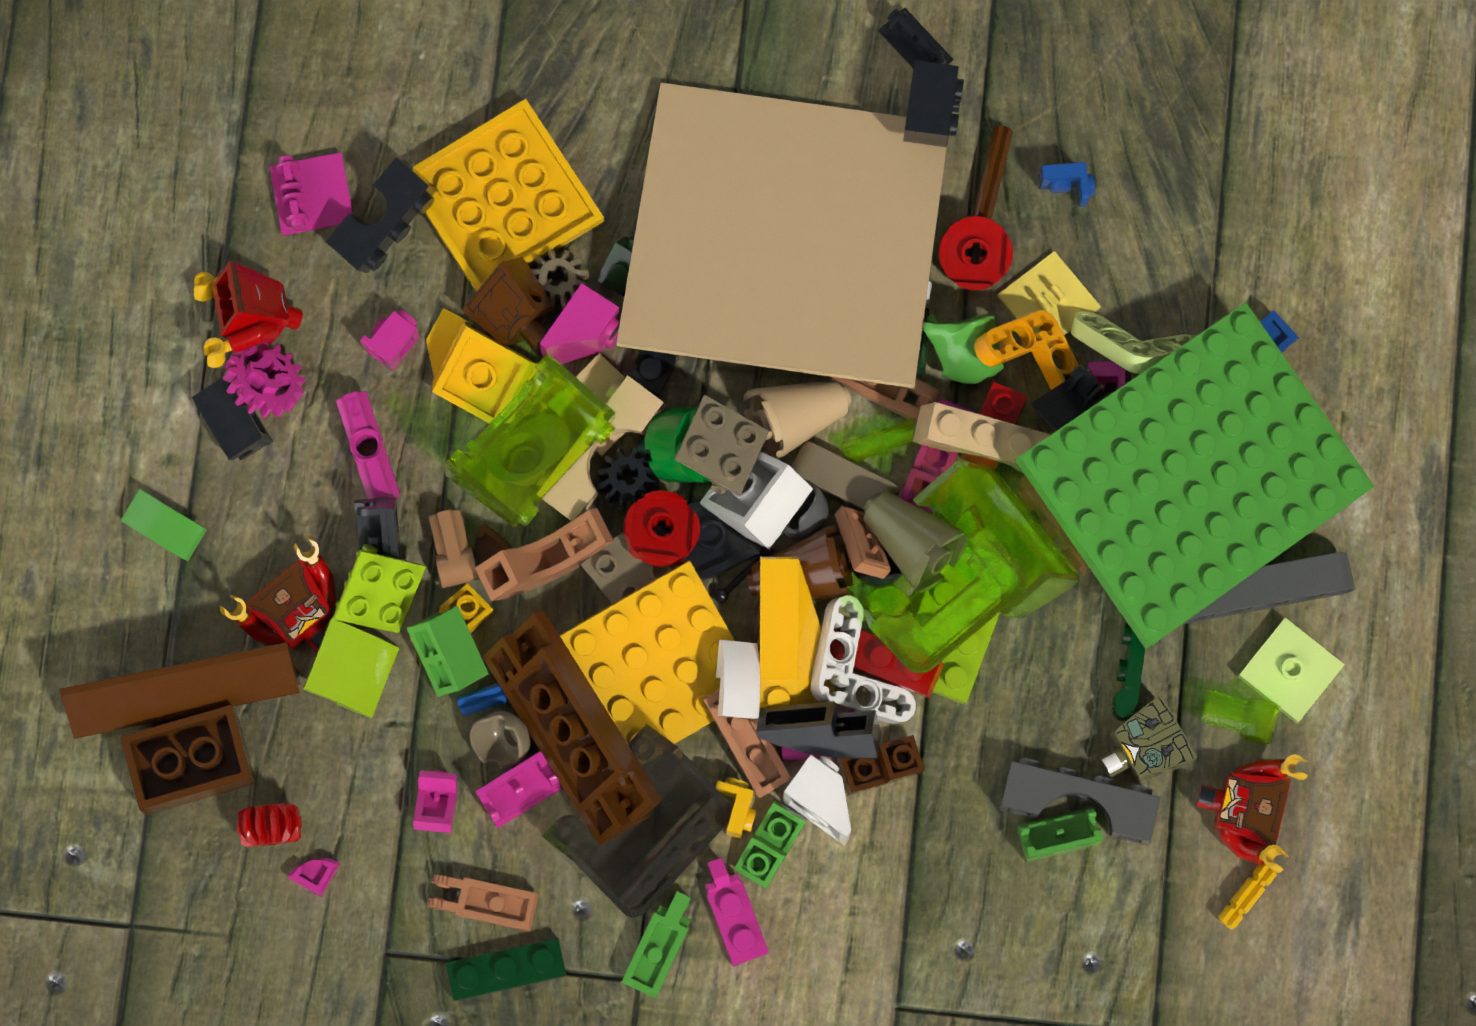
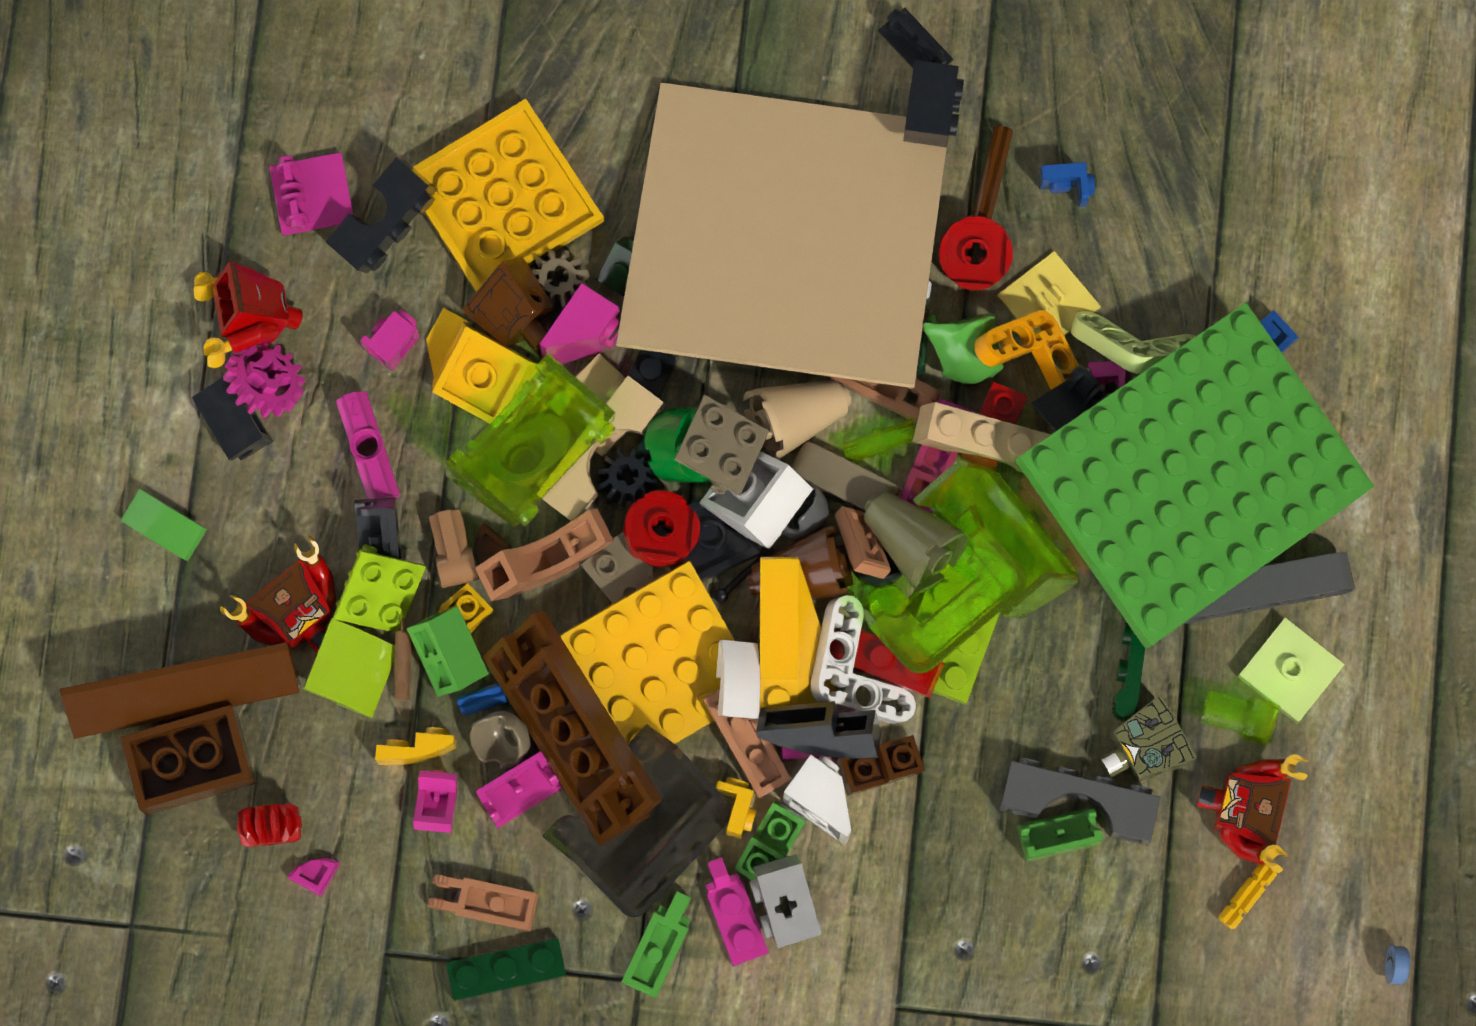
(402, 666): none -> medium nougat piece
(427, 746): none -> yellow slope
(797, 920): none -> light grey brick
(1397, 965): none -> medium blue tile

